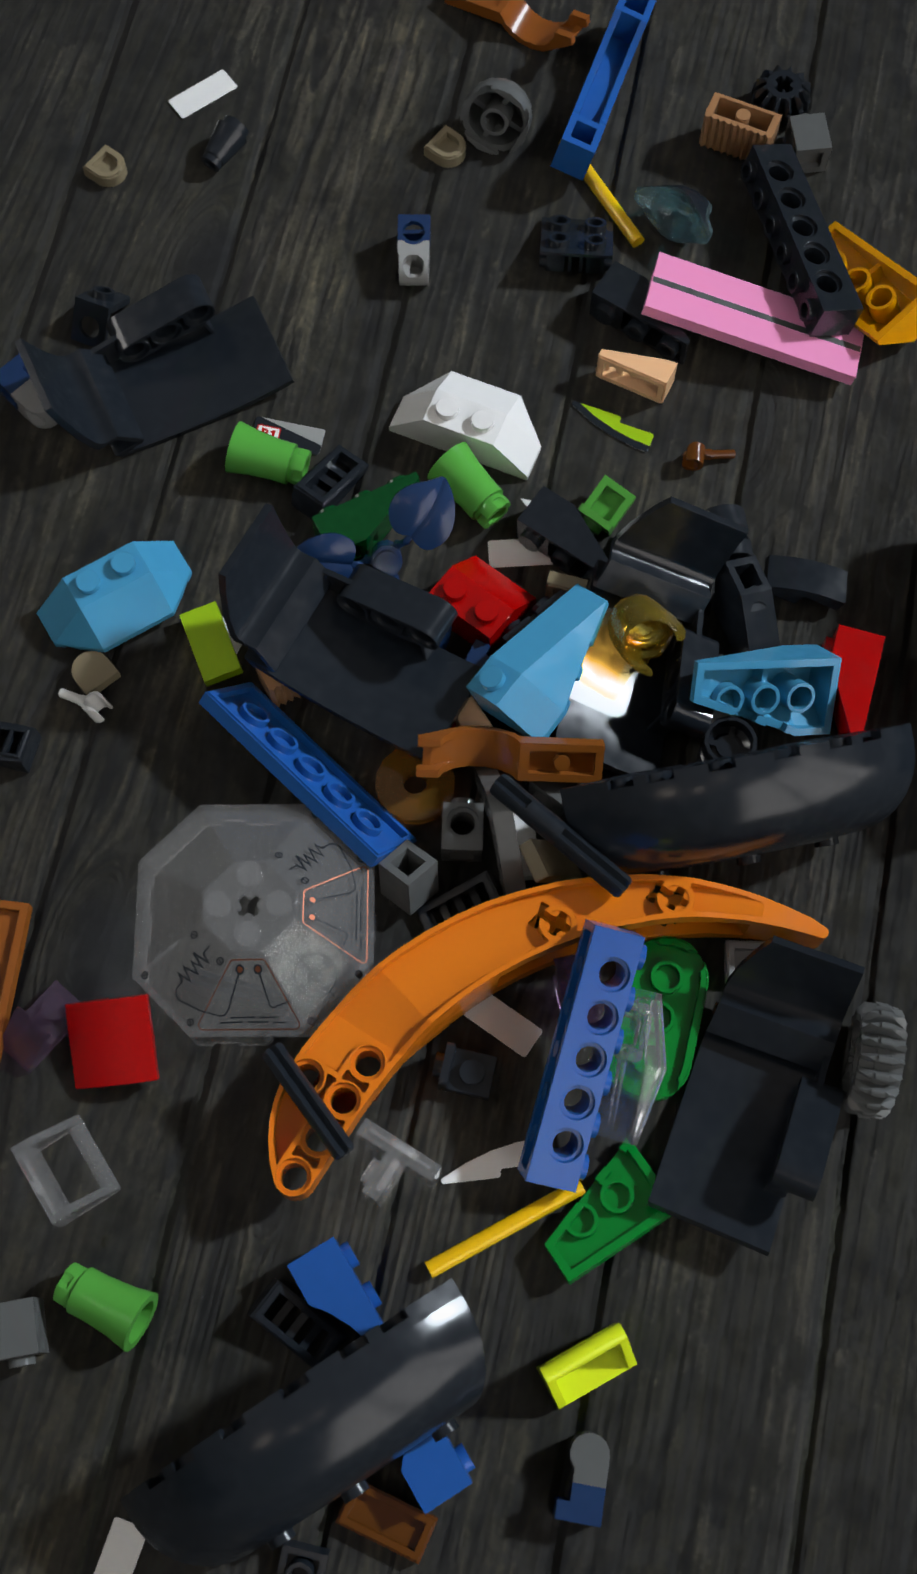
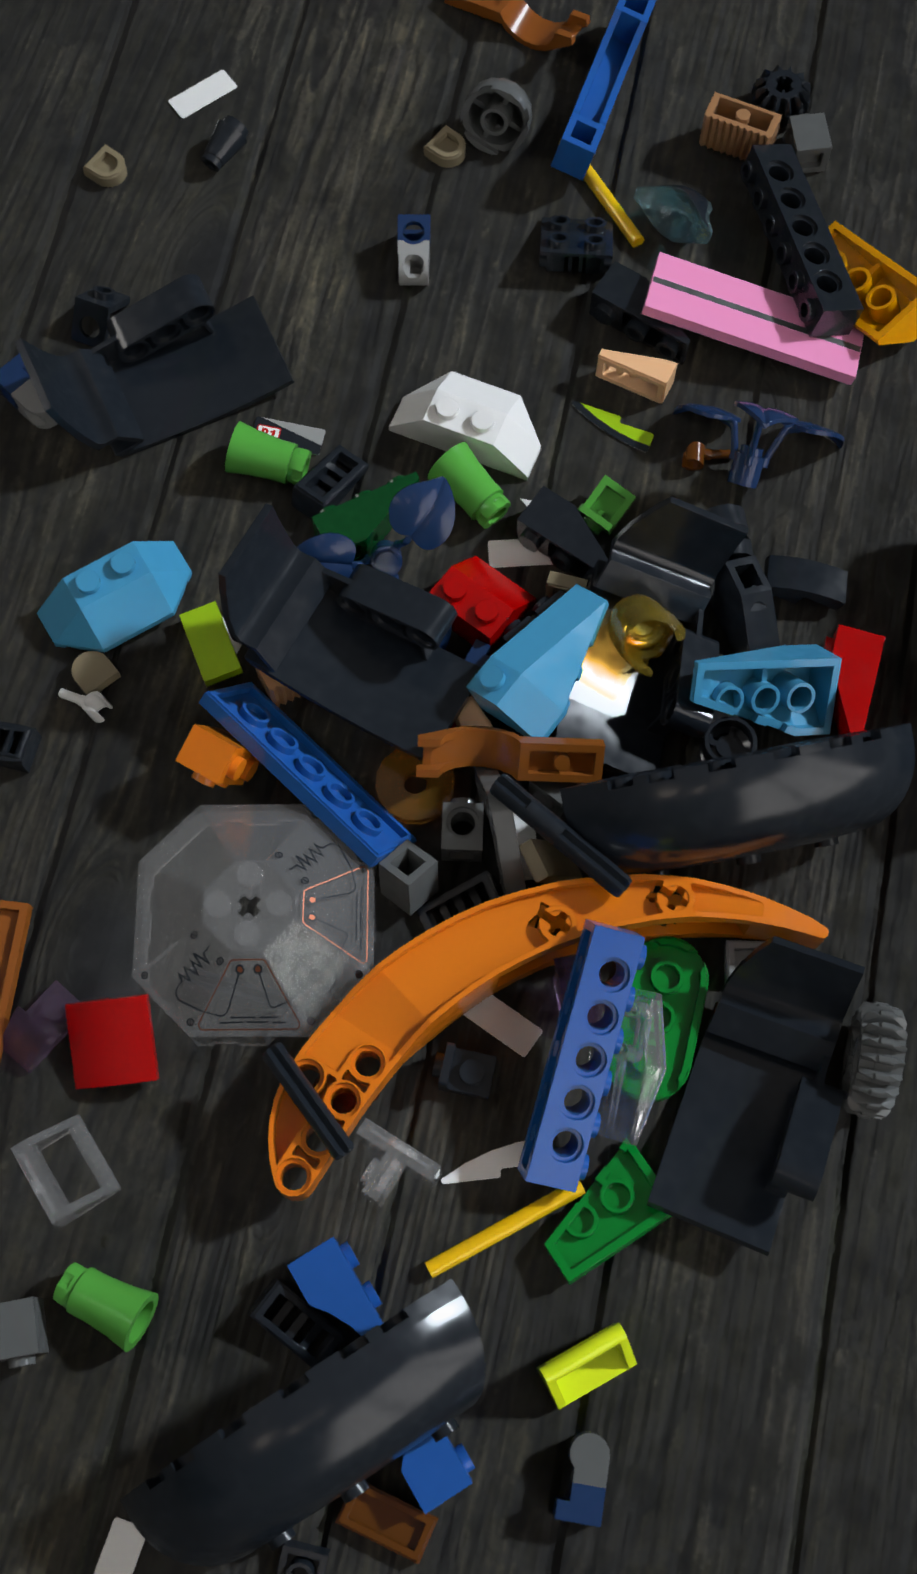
(216, 757): none -> orange brick
(749, 461): none -> dark blue plant

